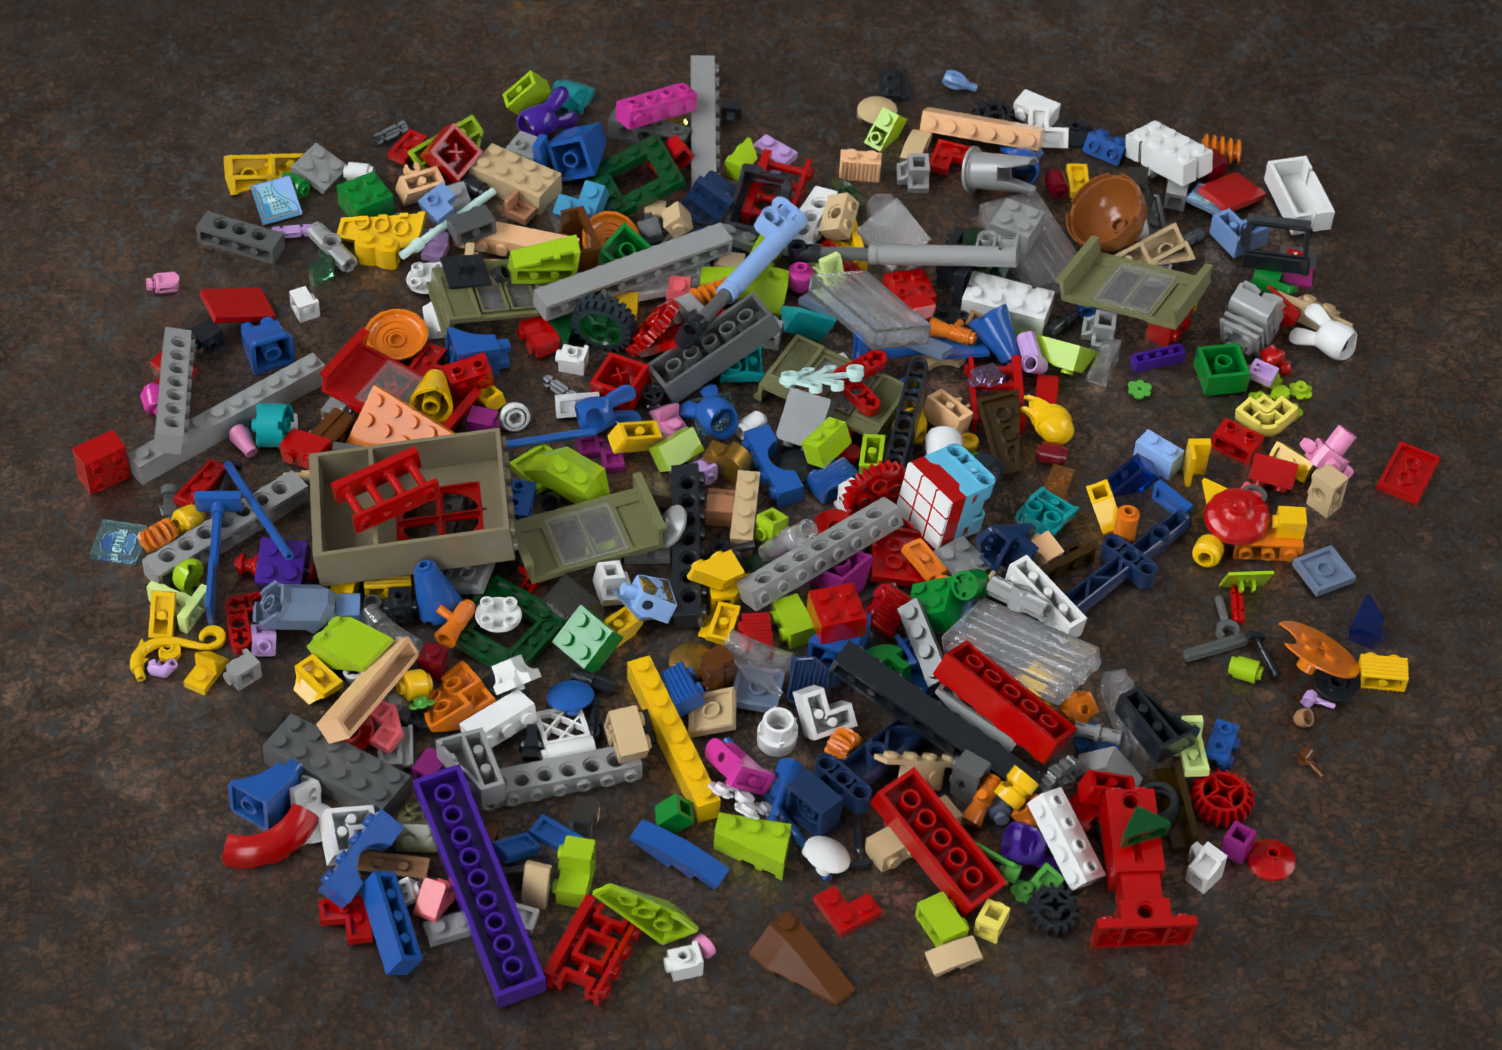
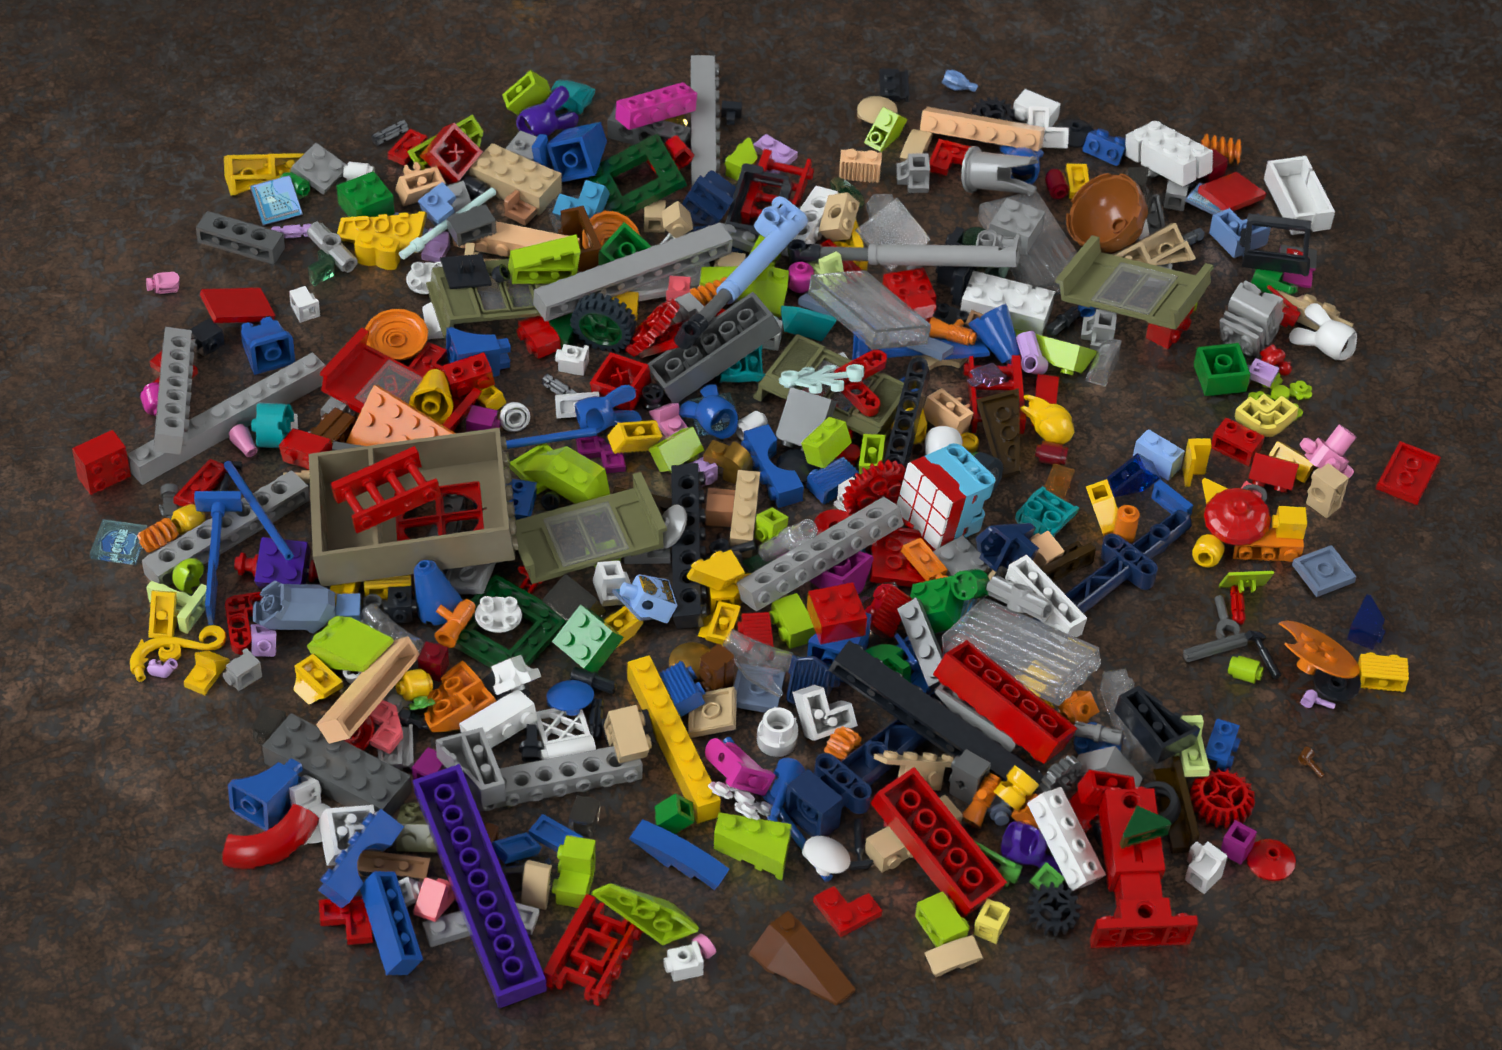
(651, 227): black brick -> none
(1022, 890): bright green plant -> none
(1139, 389): bright green plant -> none
(1157, 358): dark purple piece -> none
(1304, 717): medium nougat hinge -> none

